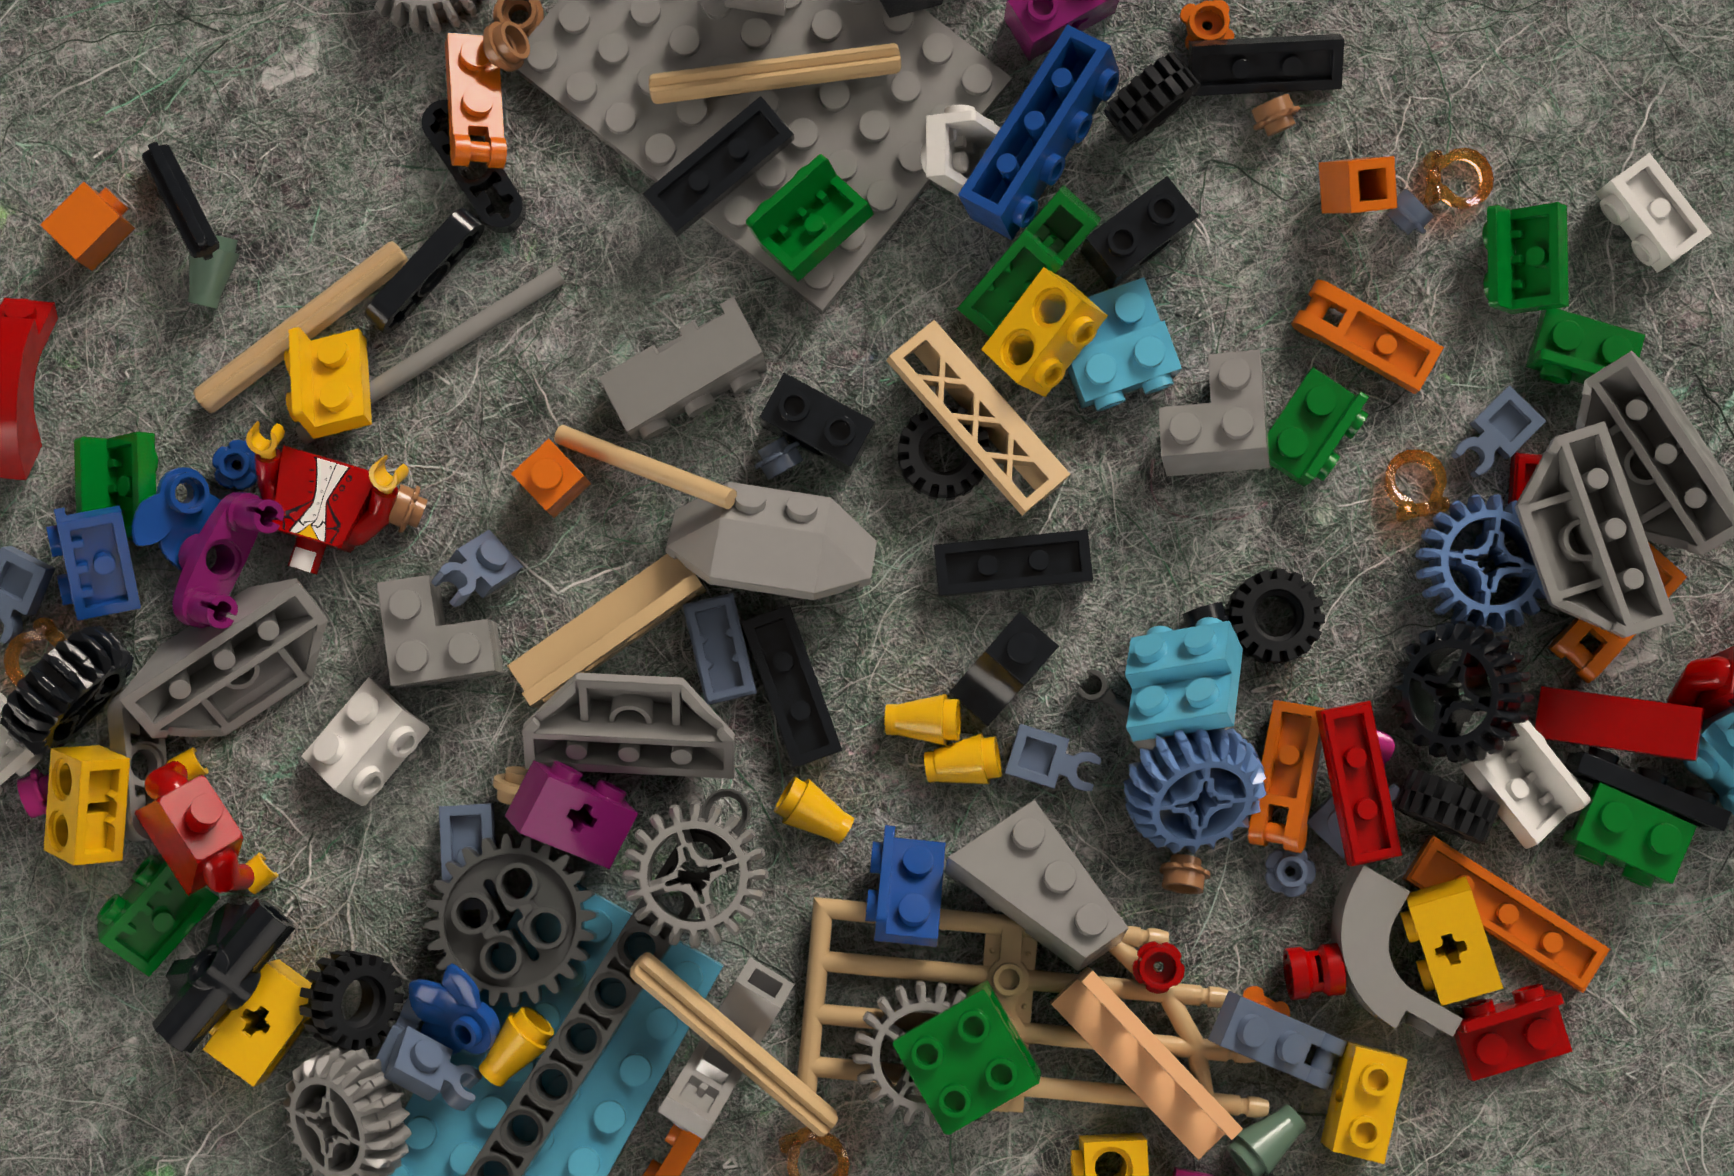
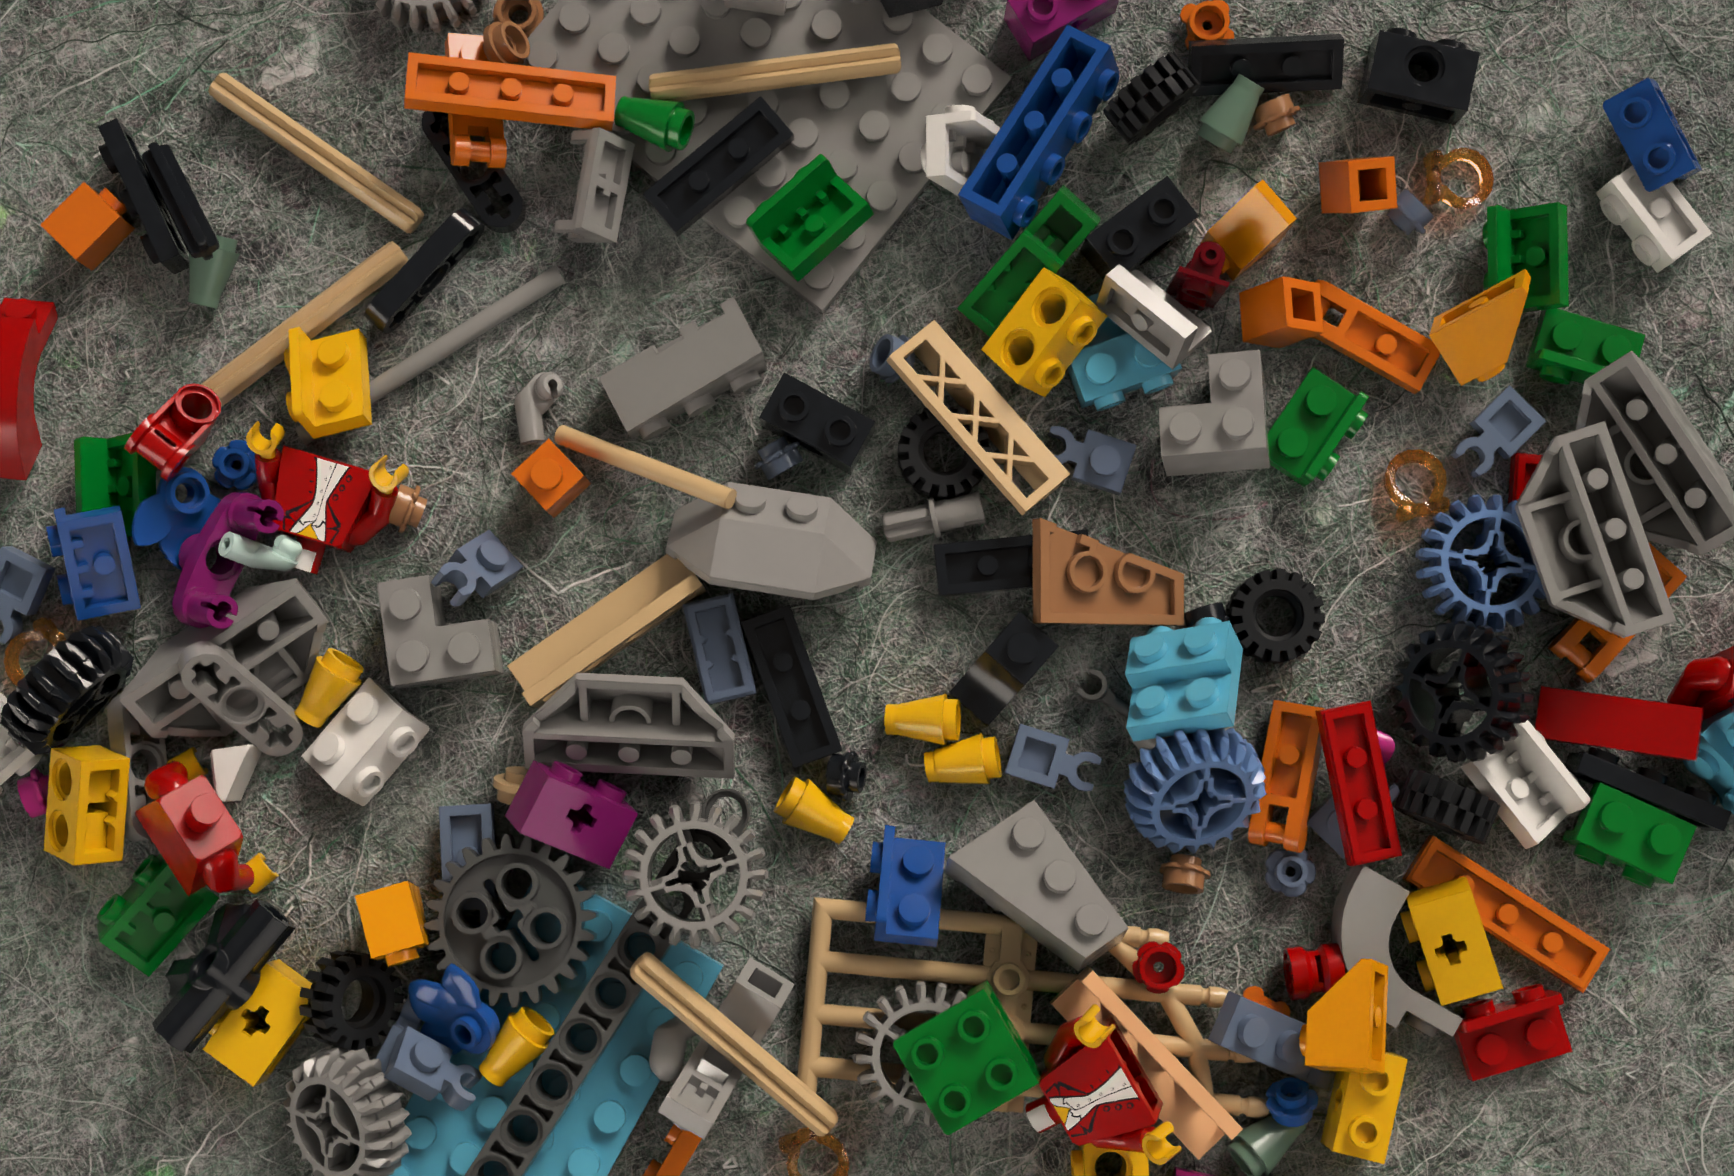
(142, 197): none -> black plate
(171, 434): none -> red piece
(233, 770): none -> white slope
(234, 678): none -> light grey beam
(257, 555): none -> light aqua arm
(316, 152): none -> tan axle
(328, 686): none -> yellow cone
(393, 922): none -> light orange slope
(509, 91): none -> orange plate
(533, 402): none -> light grey arm
(600, 187): none -> light grey hinge
(656, 121): none -> green cone
(669, 1048): none -> light grey arm
(845, 775): none -> black plate
(882, 350): none -> sand blue plate
(934, 517): none -> light grey axle
(1097, 585): none -> medium nougat wing
(1098, 460): none -> sand blue plate
(1100, 1091): none -> red torso
(1151, 315): none -> light grey panel
(1199, 280): none -> dark red hinge
(1230, 116): none -> sand green cone
(1250, 229): none -> light orange slope
(1281, 312): none -> orange brick
(1291, 1102): none -> blue plate
(1349, 1023): none -> light orange slope
(1391, 87): none -> black brick
(1481, 331): none -> light orange slope
(1651, 135): none -> blue bracket

